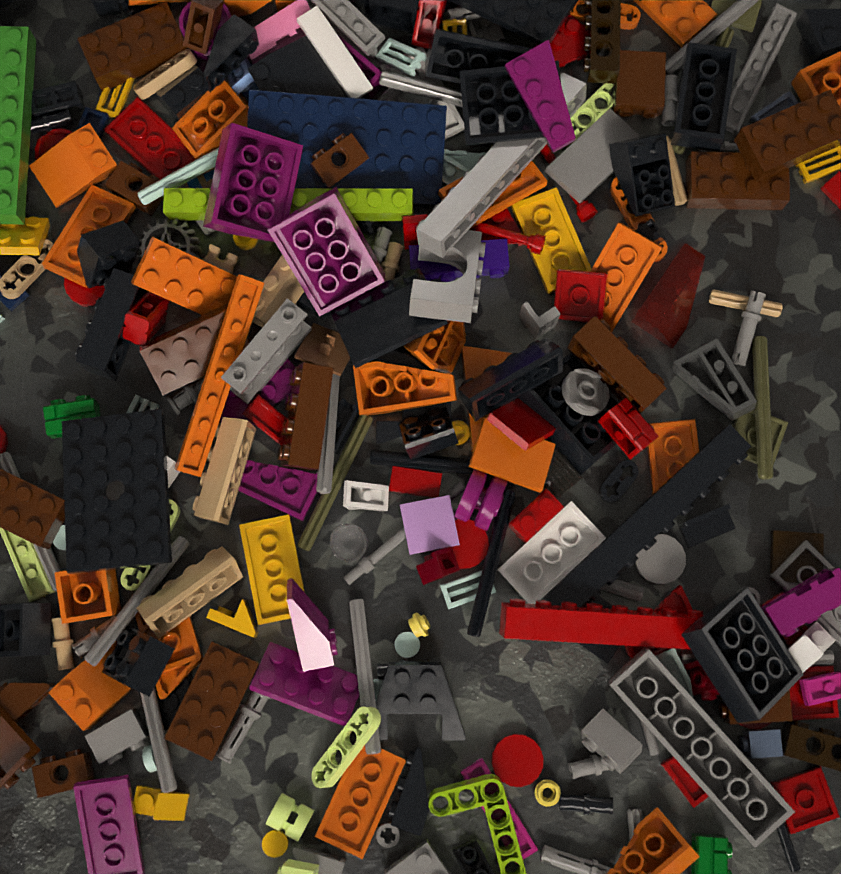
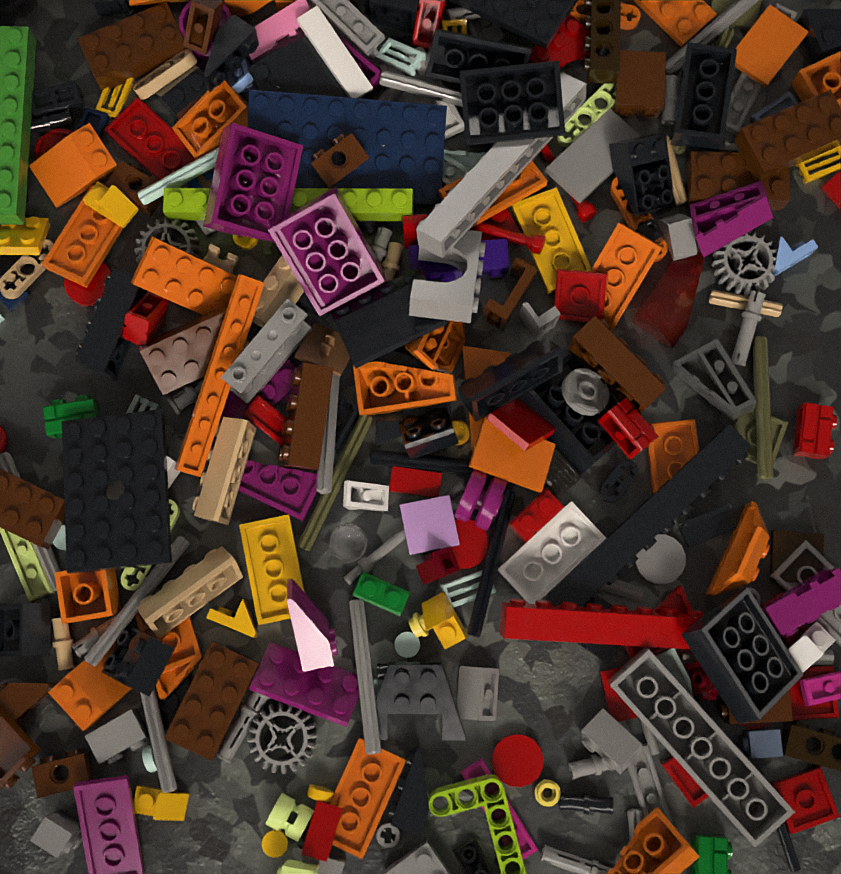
(58, 834): none -> light grey brick
(107, 249): black slope -> none
(111, 204): none -> yellow slope
(290, 747): none -> light grey gear
(320, 793): none -> yellow tile
(321, 831): none -> red tile
(343, 744): yellowish green beam -> none
(381, 594): none -> green brick
(443, 619): none -> yellow slope
(477, 693): none -> light grey panel
(500, 315): none -> reddish brown panel
(542, 92): magenta wing -> none
(616, 706): none -> red tile
(647, 784): none -> light grey tile
(679, 235): none -> light grey slope
(729, 216): none -> magenta wedge
(742, 552): none -> orange wedge
(753, 268): none -> light grey gear
(768, 45): none -> orange tile
(789, 256): none -> light blue slope
(814, 431): none -> red brick

